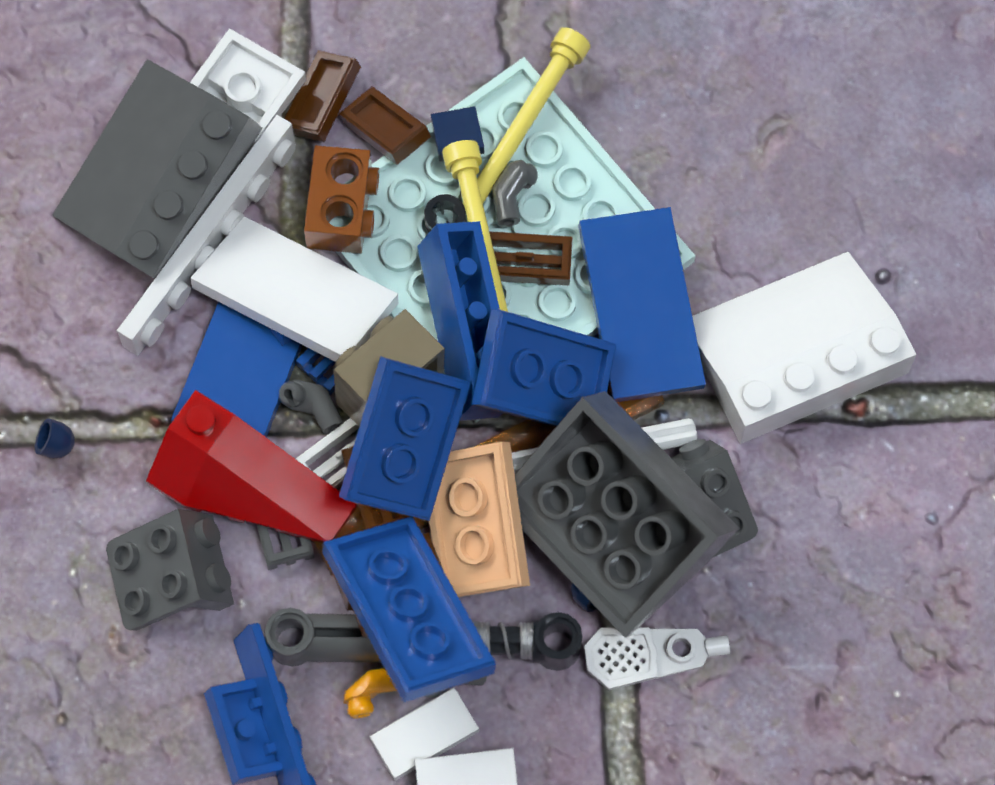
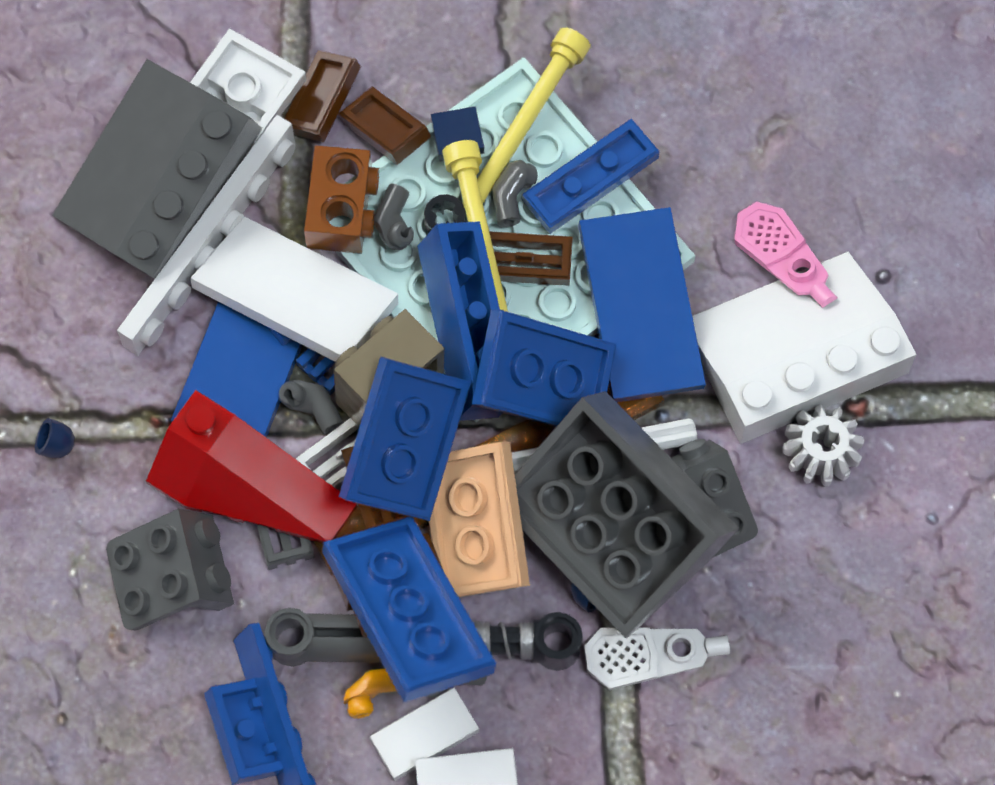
(388, 220): none -> dark grey arm
(590, 176): none -> blue tile
(780, 248): none -> bright pink piece
(836, 436): none -> white gear

